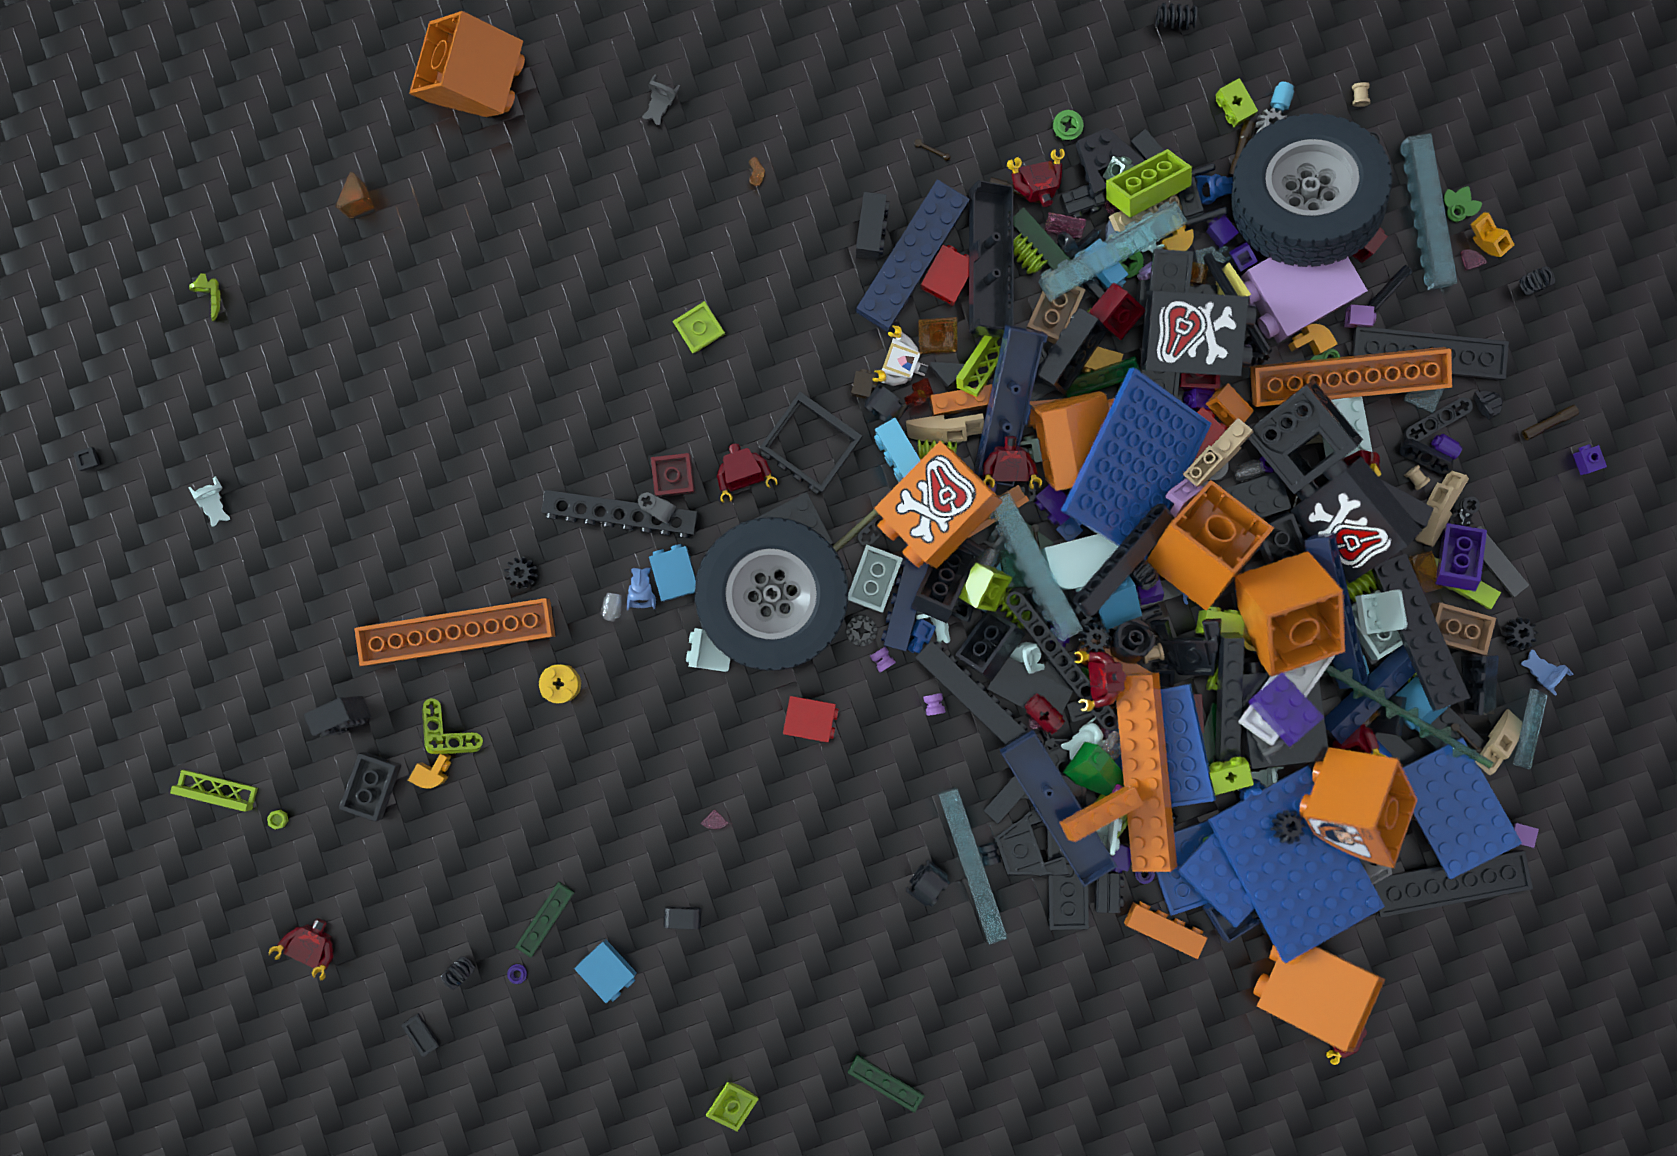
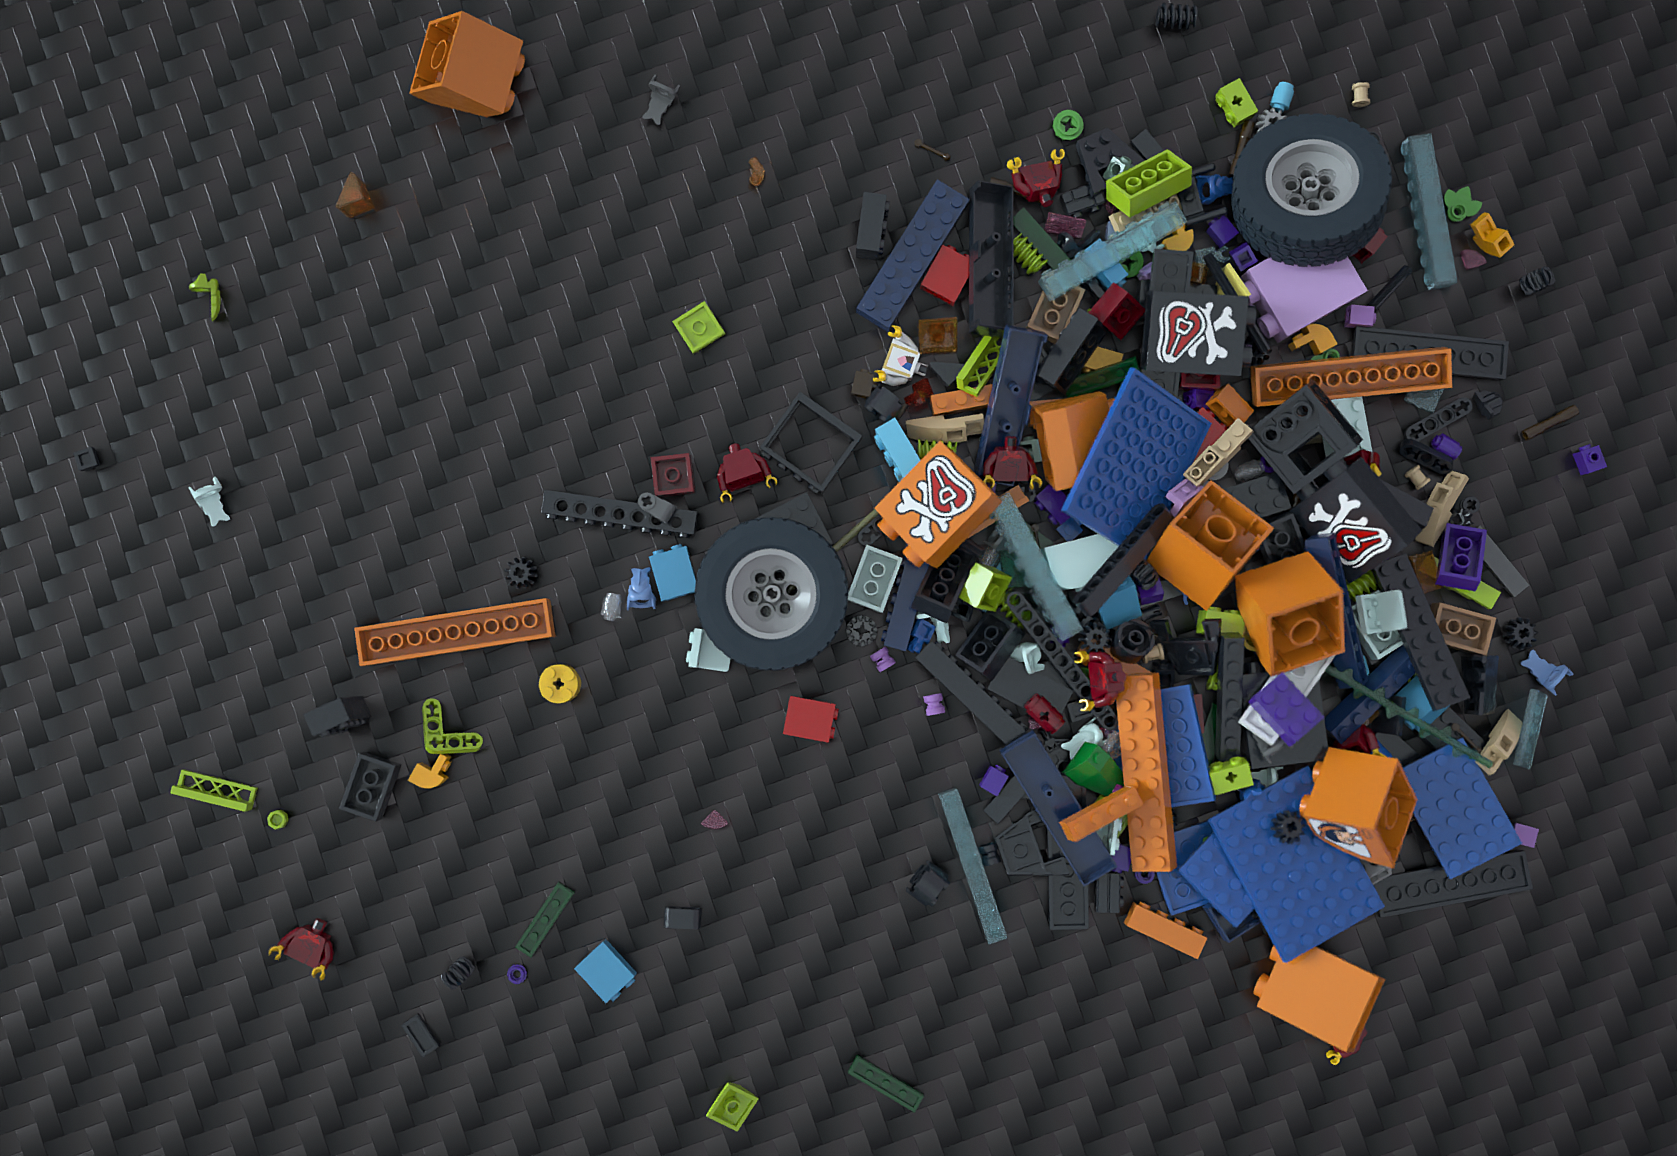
(994, 779): none -> dark purple brick

